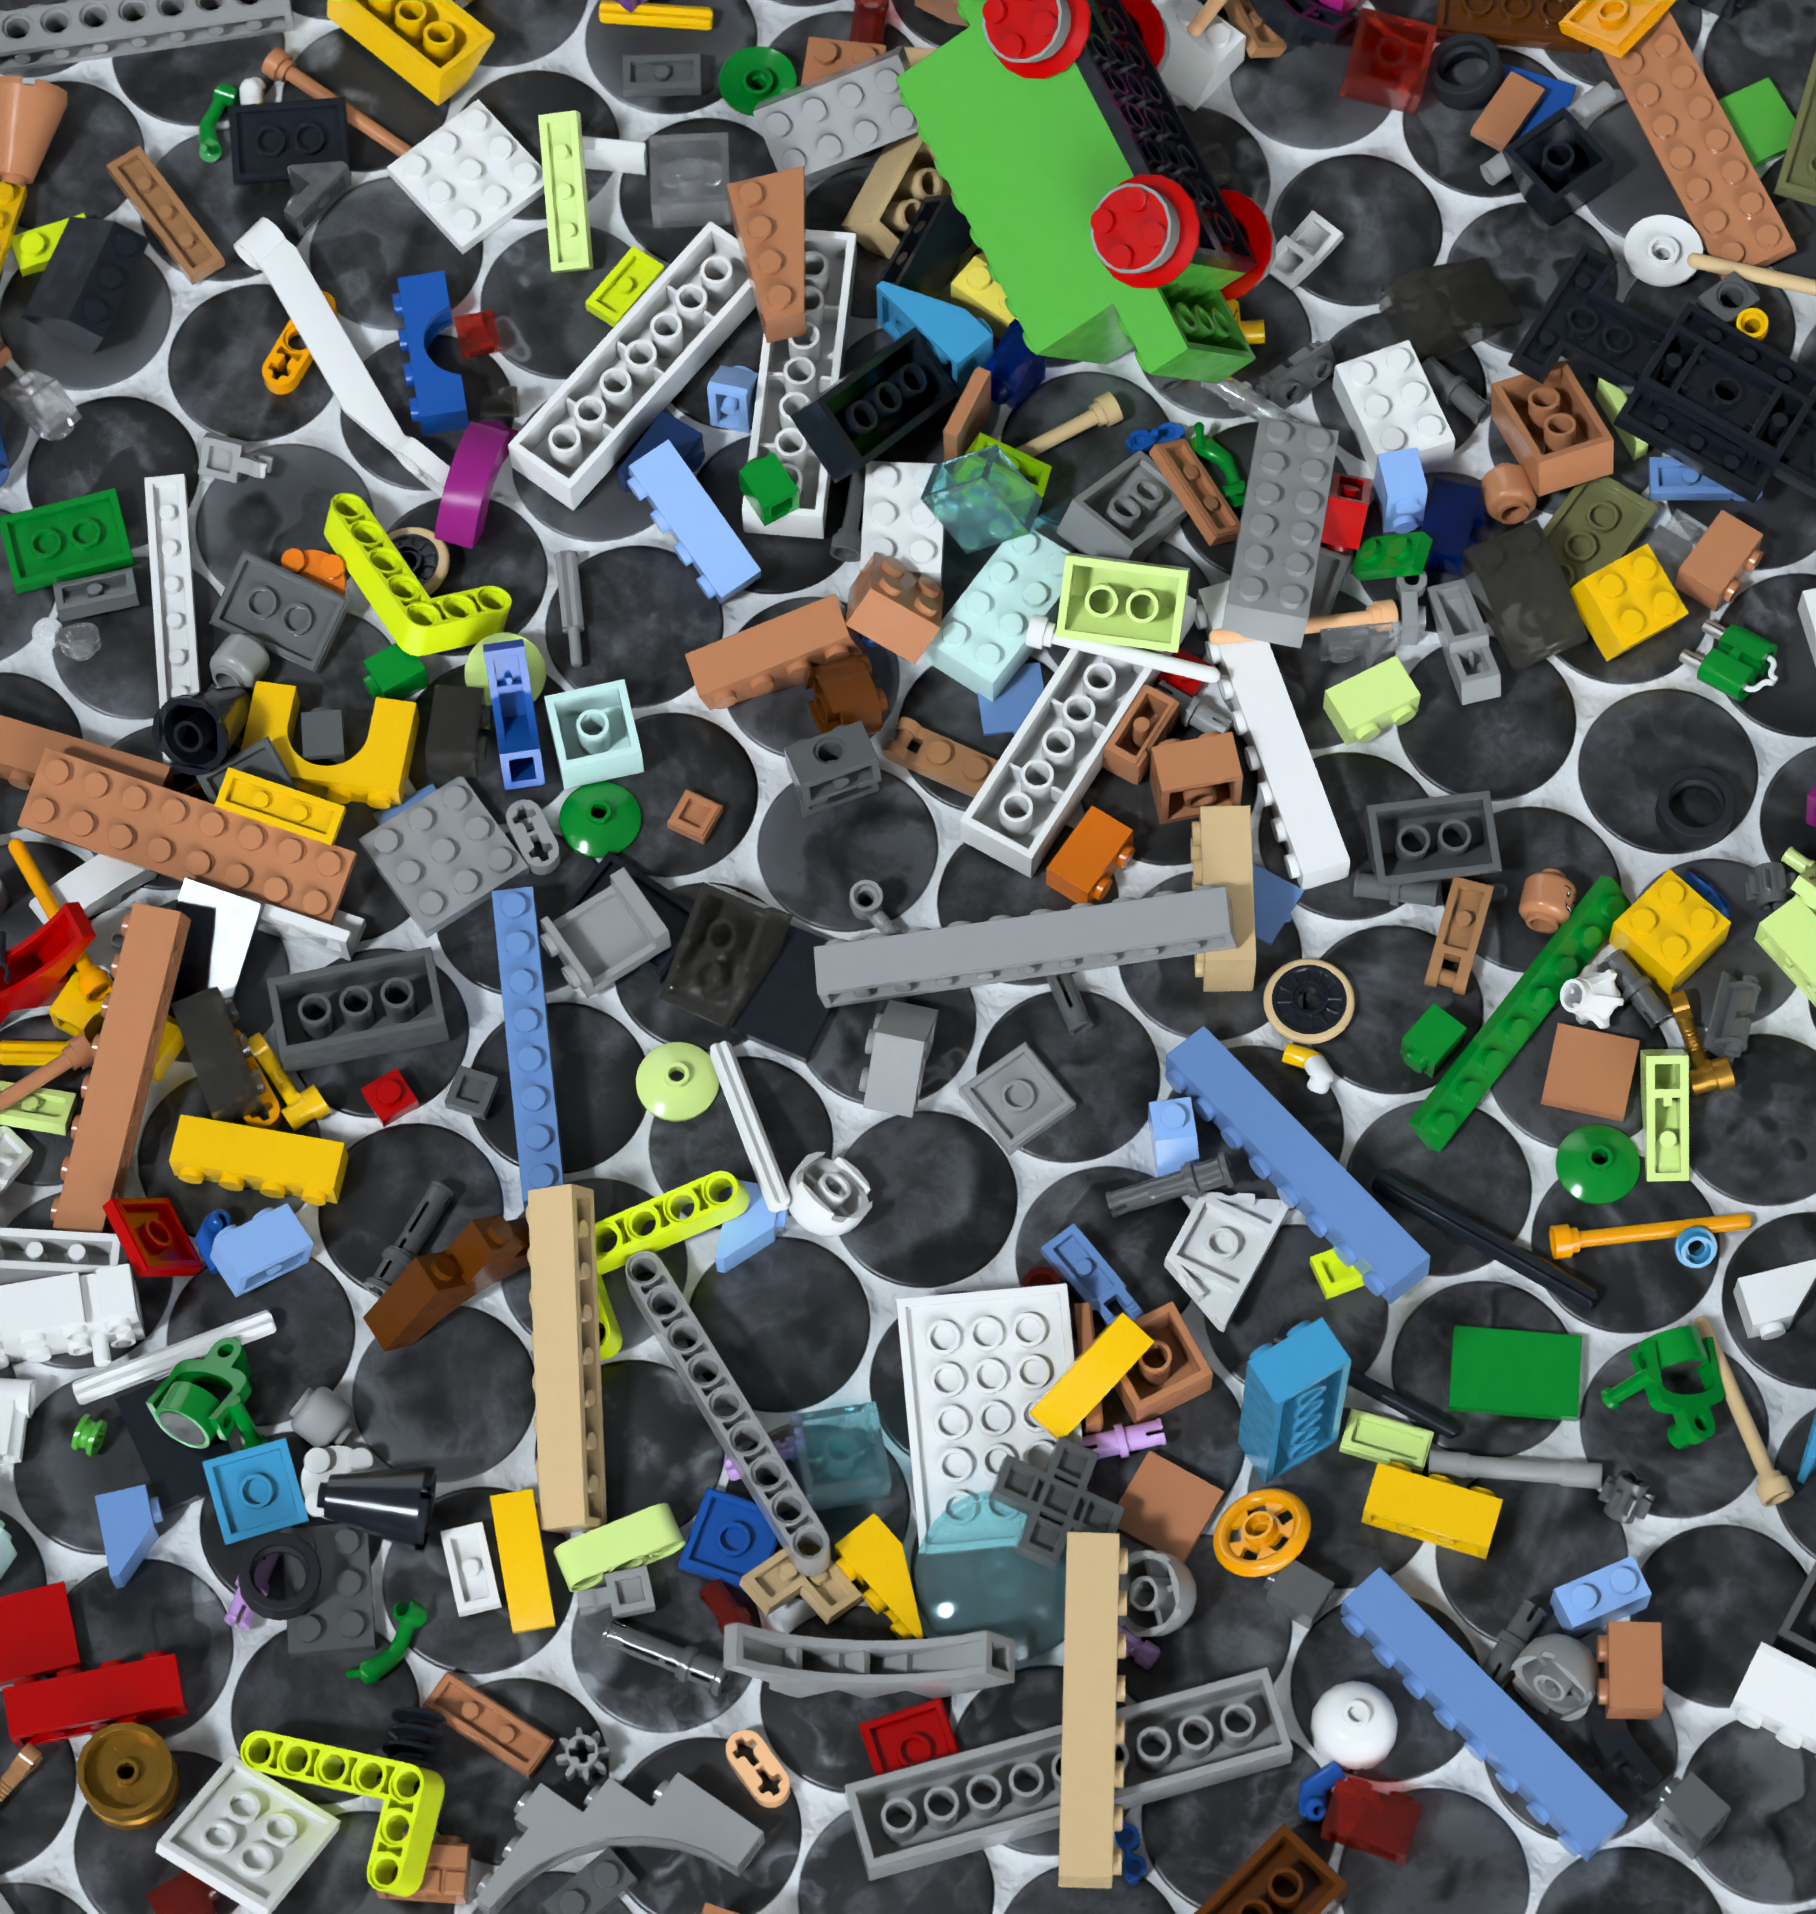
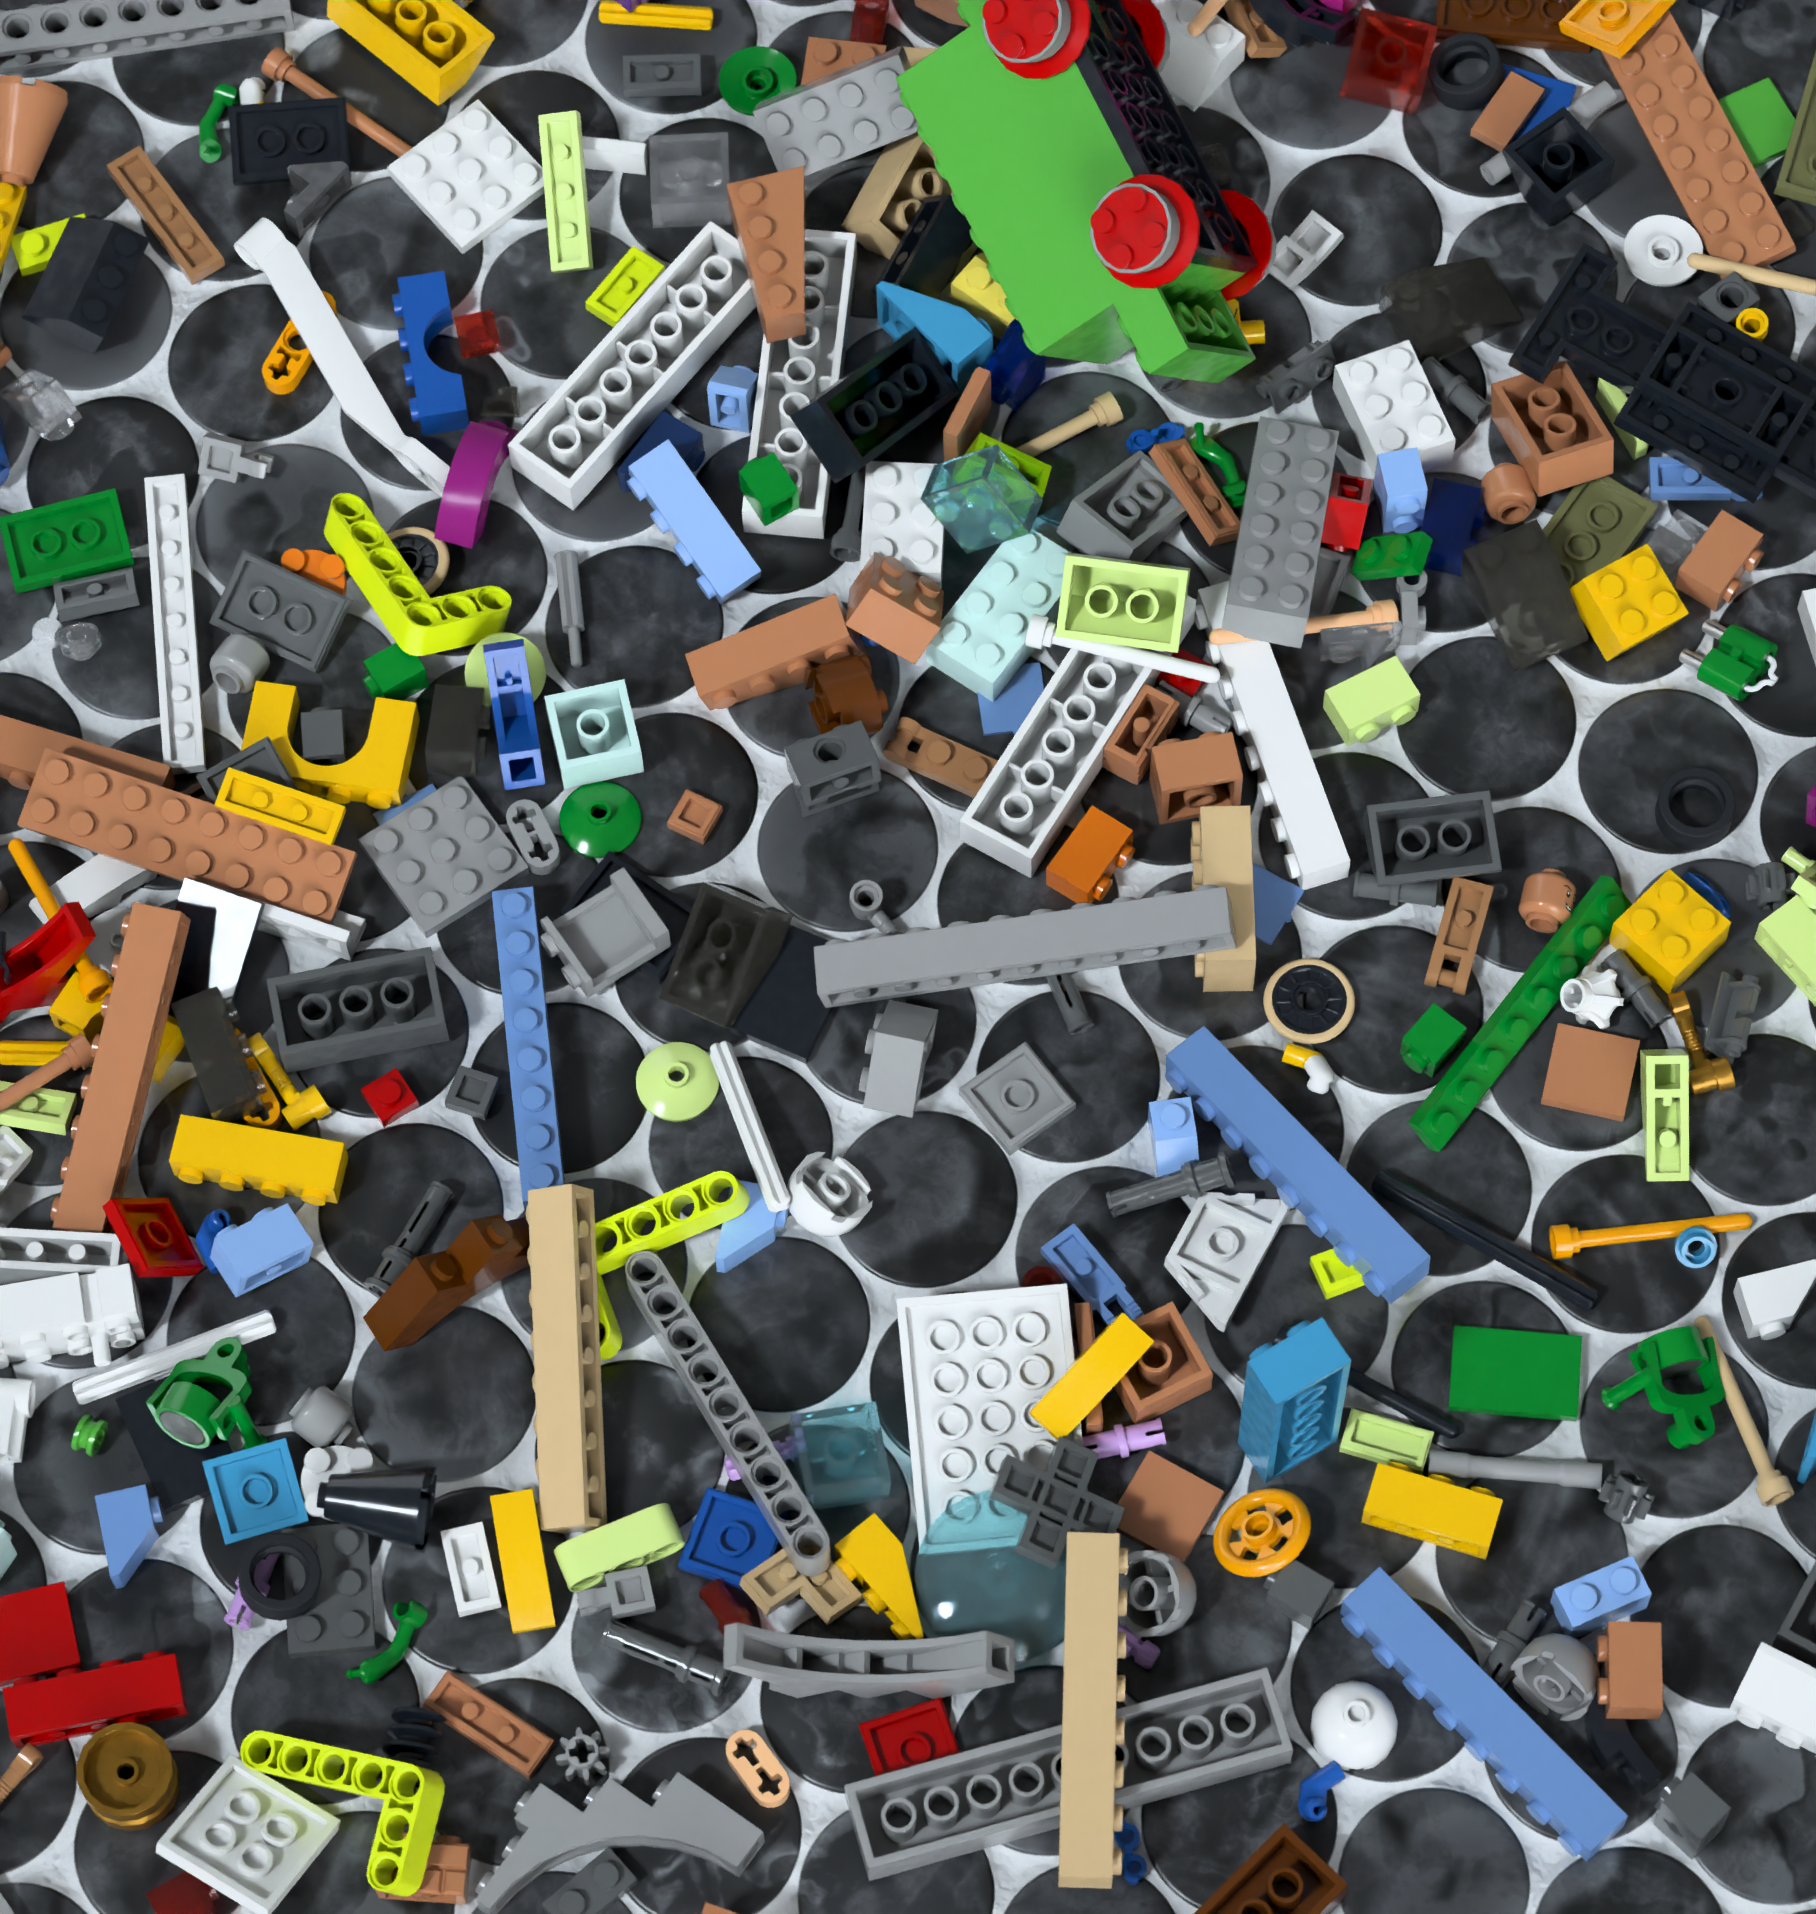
(200, 727): black cone -> none
(1243, 398): clear pin -> none
(1371, 1820): clear red brick -> none
(1464, 642): light grey slope -> none
(1595, 1182): green dish -> none

